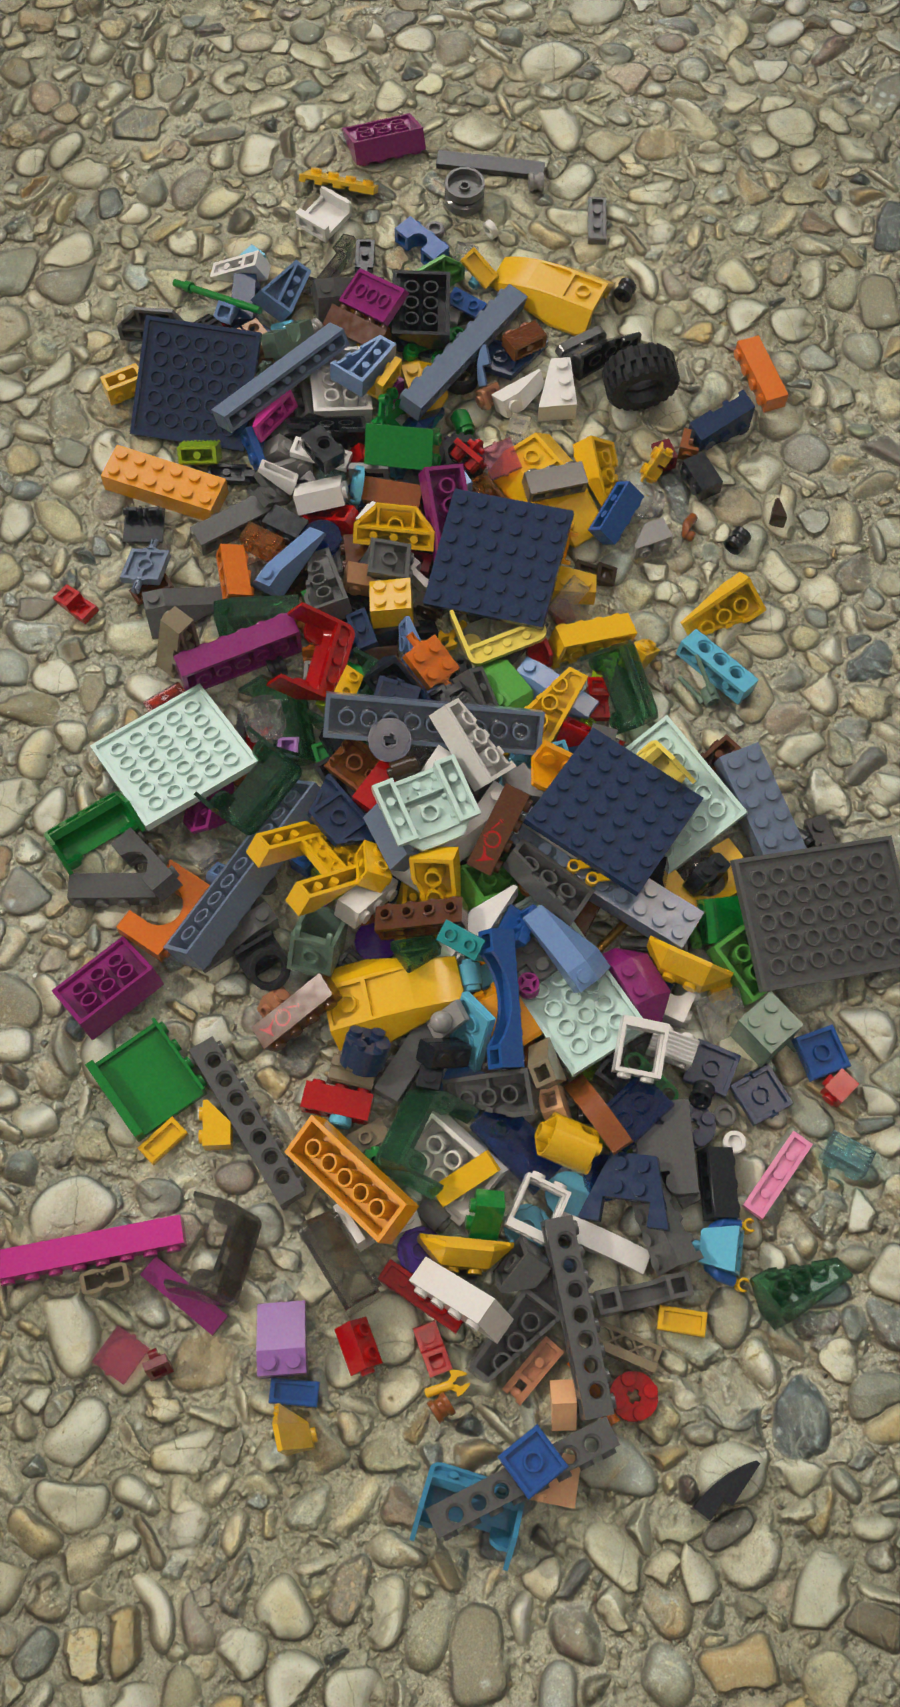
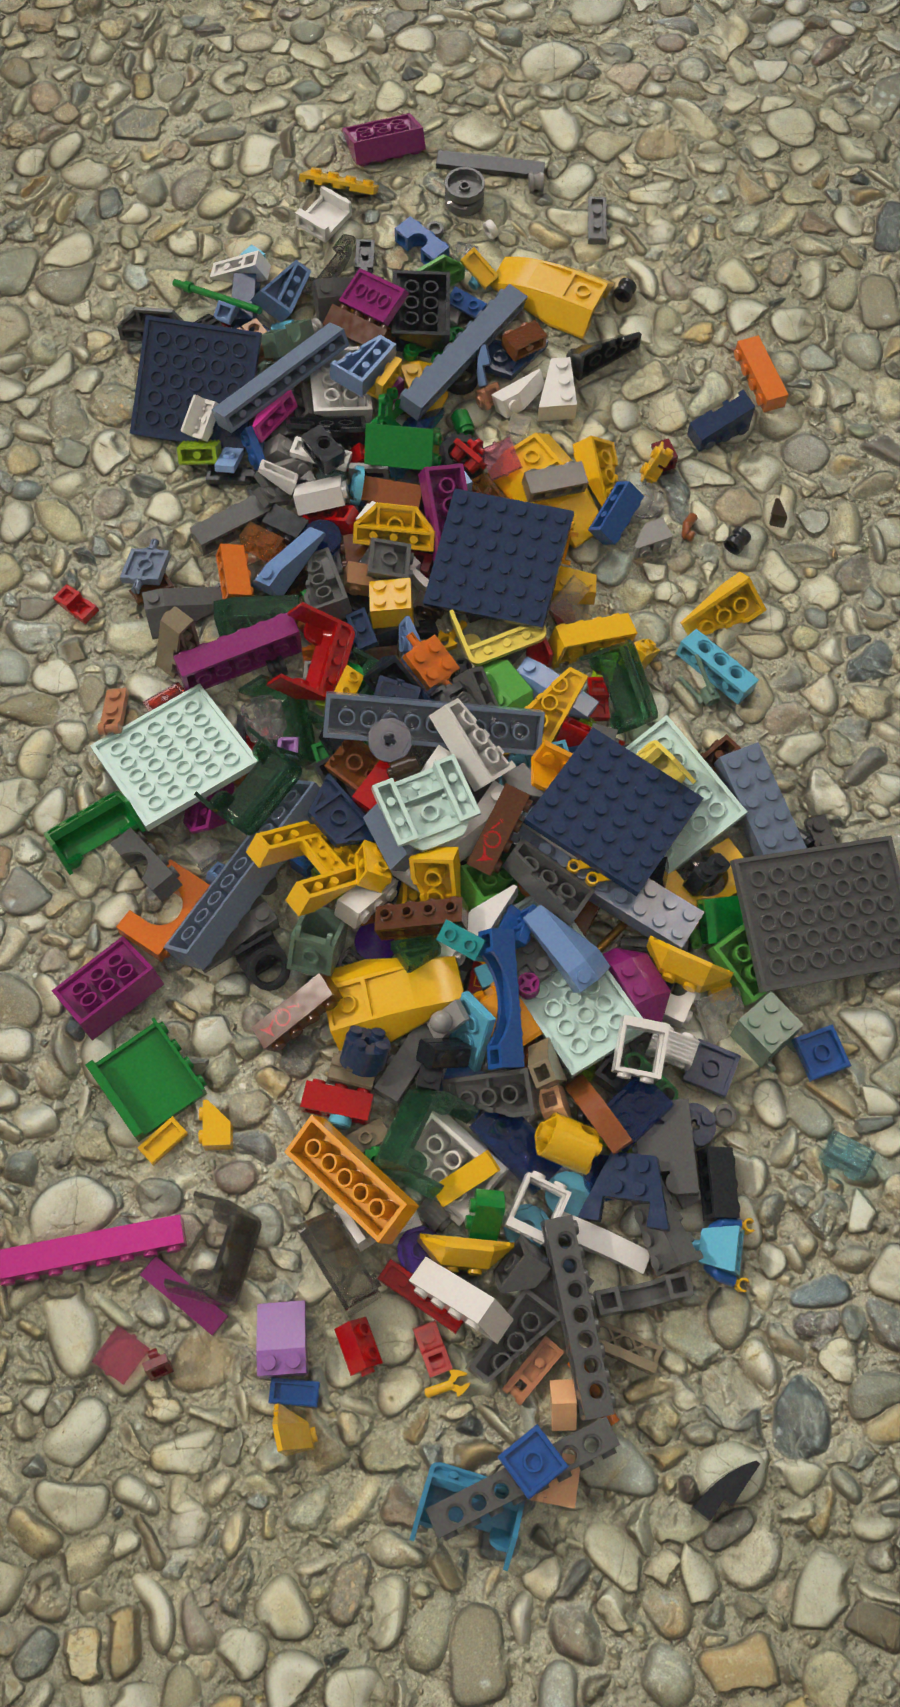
(100, 1282): dark tan brick -> none
(109, 889): dark grey brick -> none
(113, 711): none -> nougat plate
(120, 384): yellow brick -> none
(143, 524): black hinge -> none
(164, 483): light orange brick -> none
(199, 418): none -> white bracket
(229, 460): none -> light blue plate
(272, 1000): nougat bracket -> none
(284, 1193): dark grey brick -> none
(441, 1407): dark orange wheel -> none
(470, 975): medium azure brick -> none
(589, 336): dark grey beam -> none
(605, 573): dark brown slope -> none
(640, 376): black tyre -> none
(646, 1390): red plate -> none
(681, 1321): yellow tile -> none
(686, 449): dark orange bracket -> none
(701, 476): black brick -> none
(702, 1094): black wheel -> none
(736, 1140): white tile -> none
(761, 1095): dark blue plate -> none
(777, 1175): bright pink plate -> none
(793, 1290): clear green wedge -> none
(838, 1088): brick -> none

